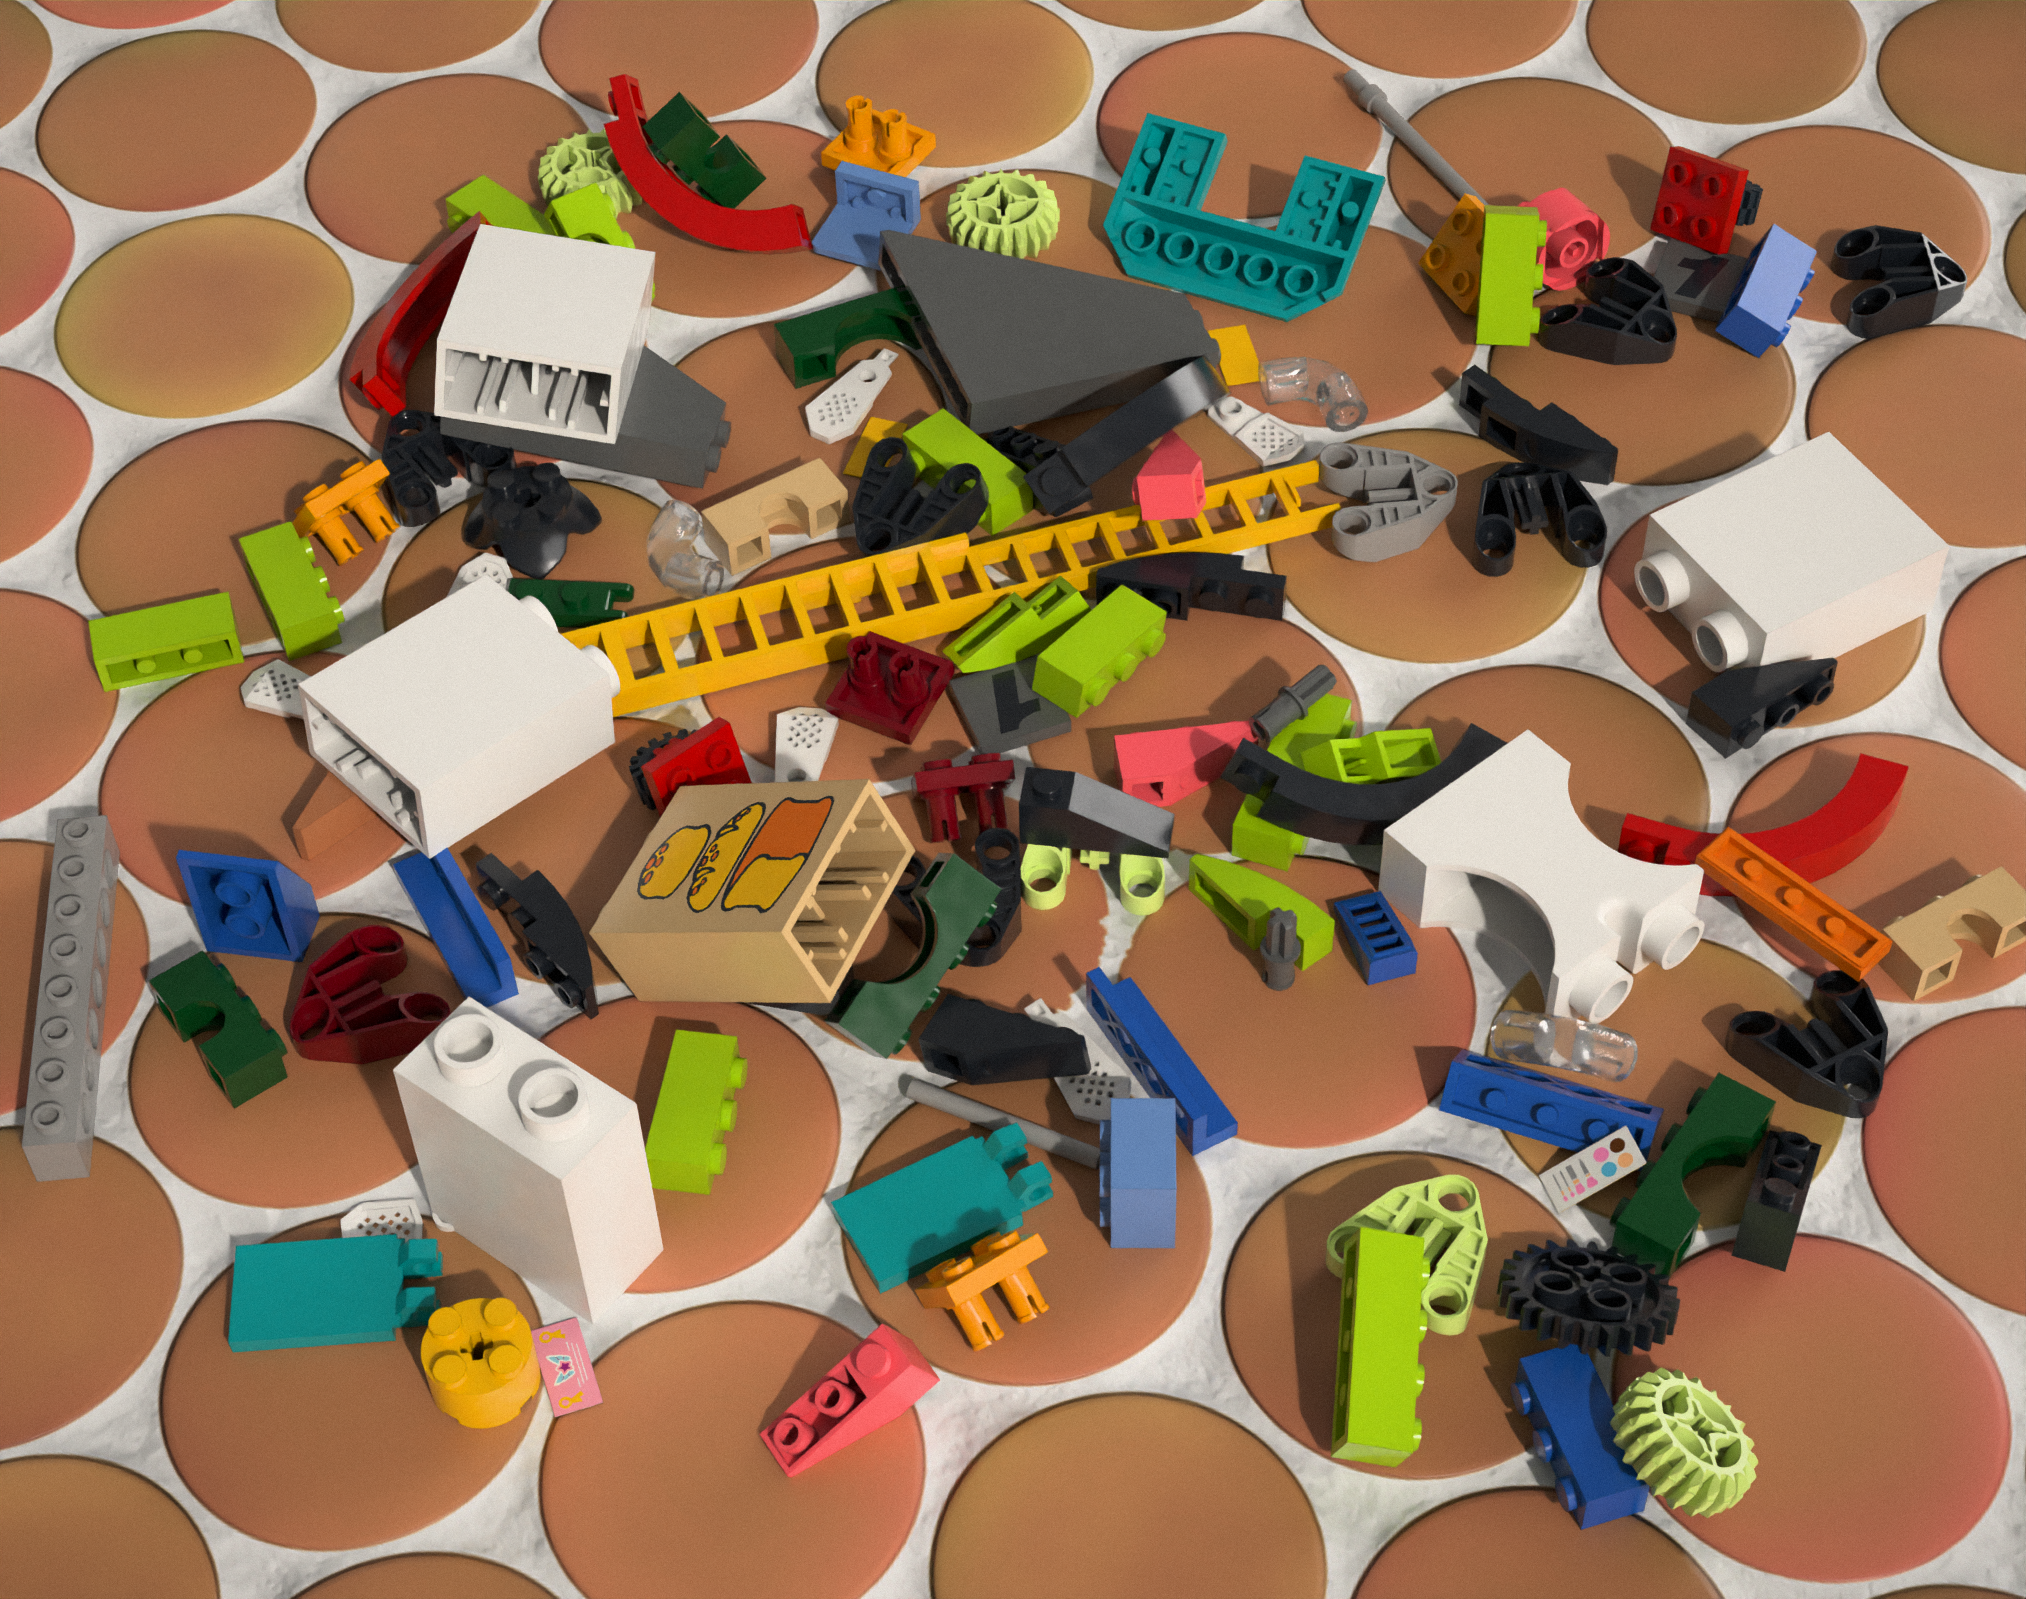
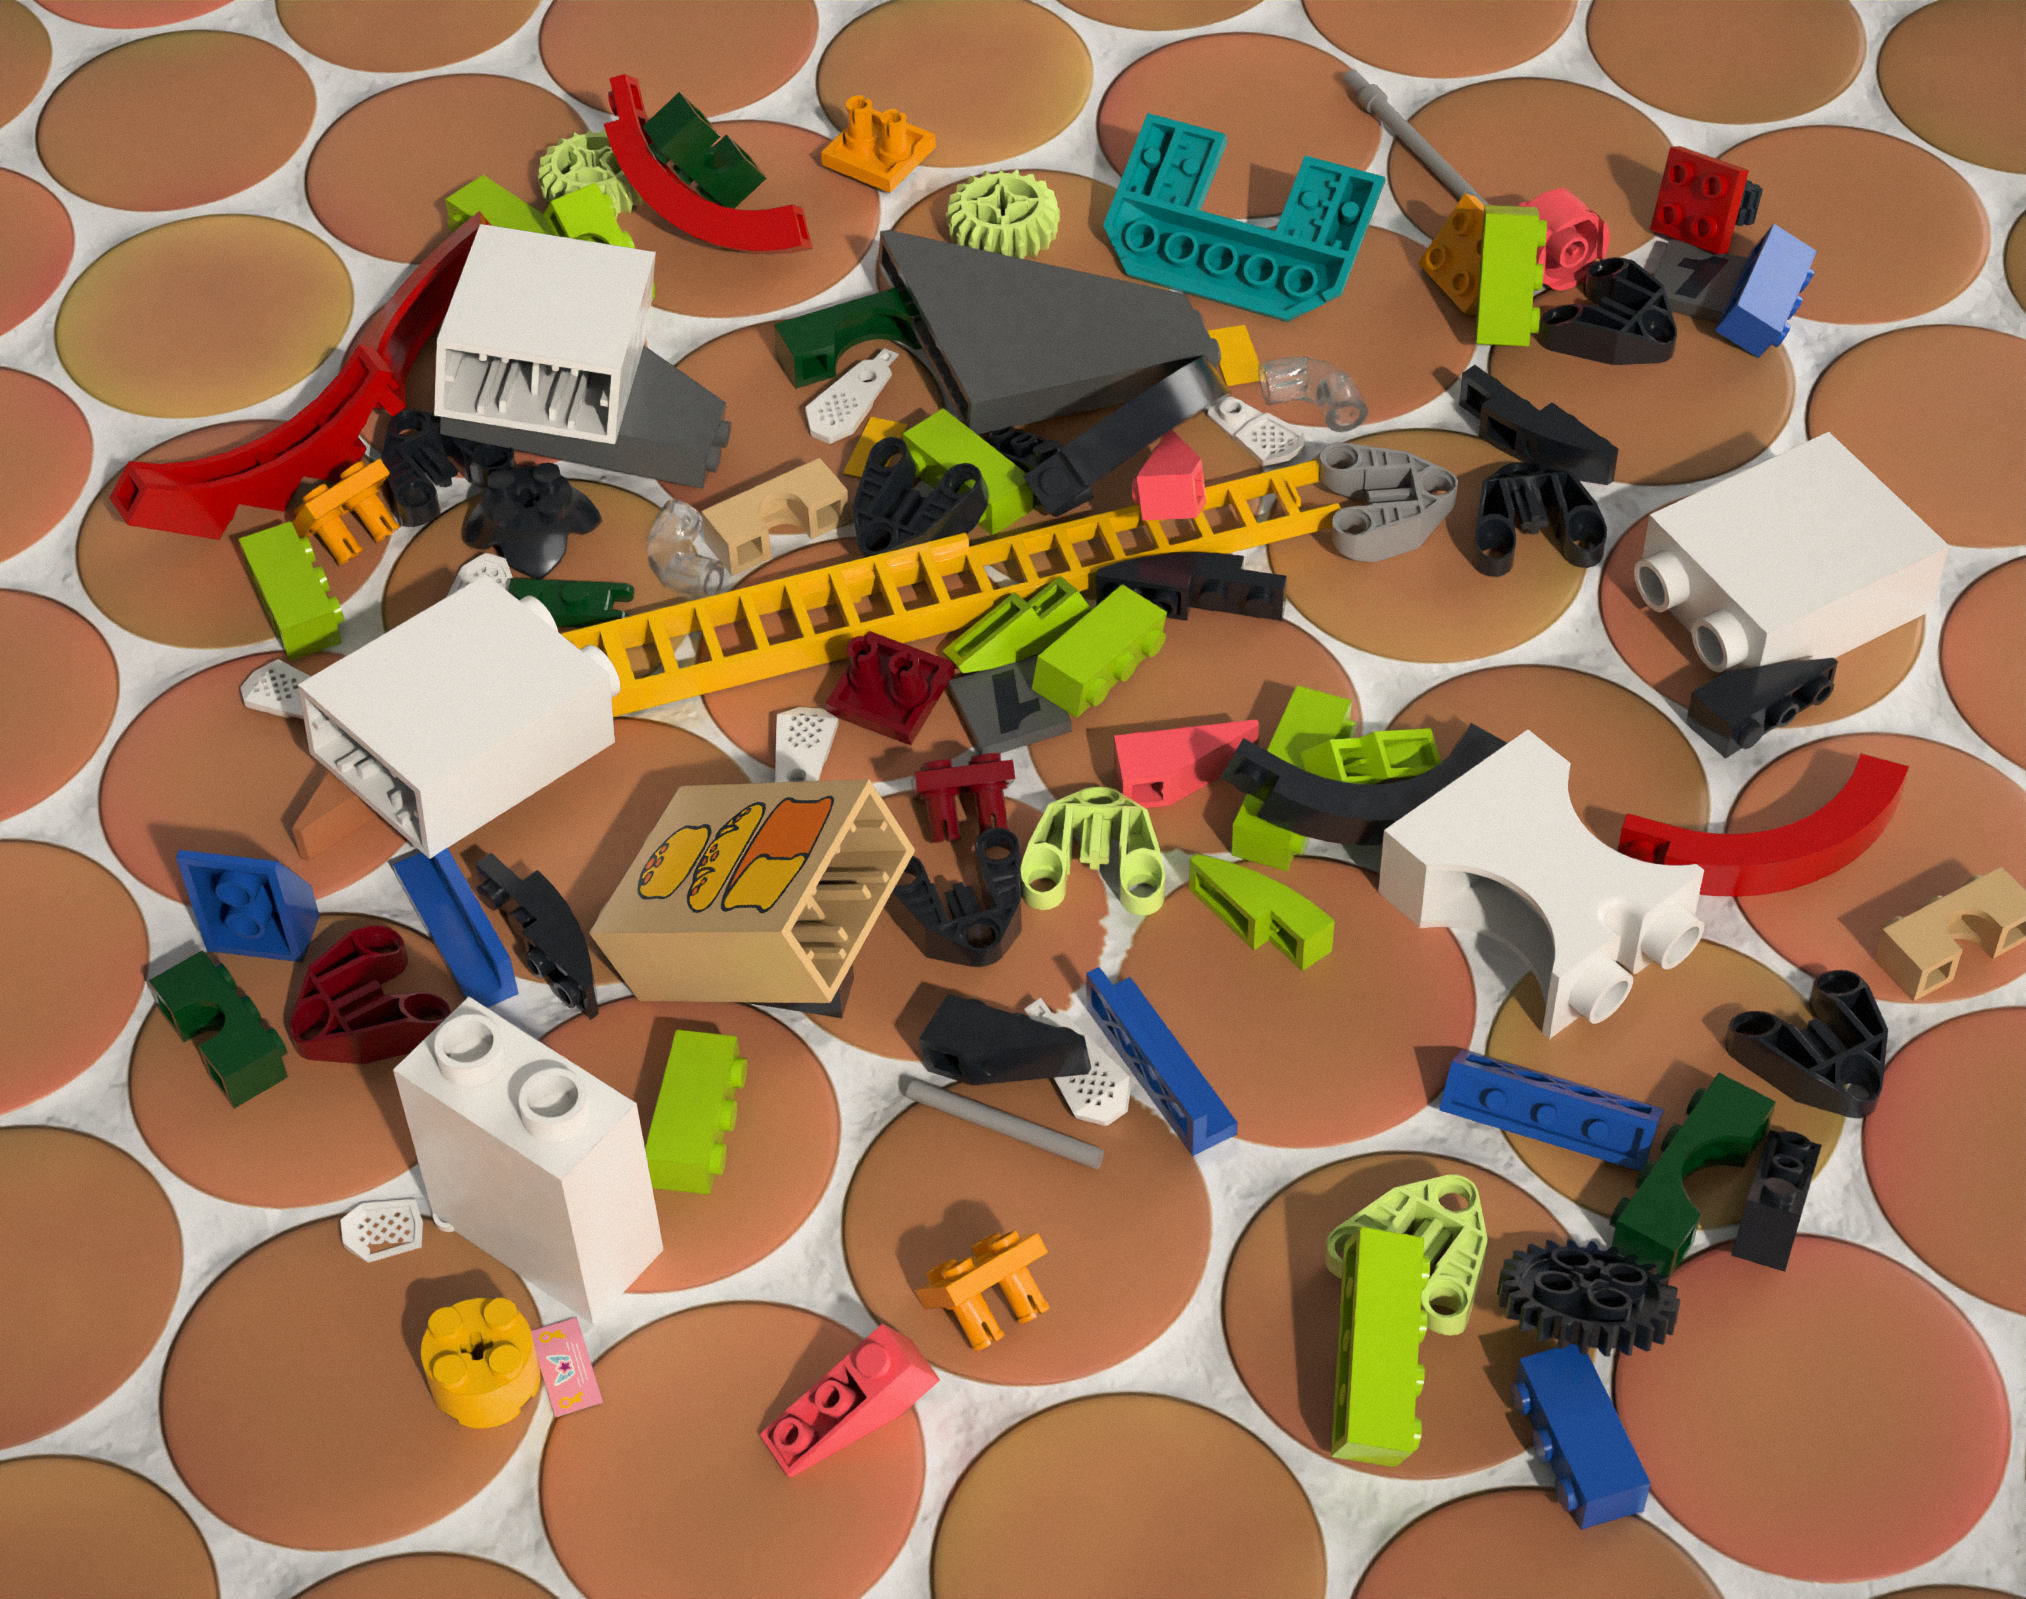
(71, 1000): light grey brick -> none
(165, 641): lime brick -> none
(265, 473): none -> red arch
(330, 1291): teal tile -> none
(687, 759): red plate -> none
(865, 206): medium blue bracket -> none
(941, 1206): teal tile -> none
(951, 905): dark green arch -> none
(1085, 814): black slope -> none
(1139, 1173): medium blue brick -> none
(1280, 950): dark grey axle -> none
(1292, 703): dark grey axle -> none
(1380, 965): blue slope -> none
(1564, 1044): clear cylinder -> none
(1592, 1169): white sticker -> none
(1684, 1442): yellowish green gear -> none
(1793, 904): orange tile -> none
(1914, 275): black connector -> none

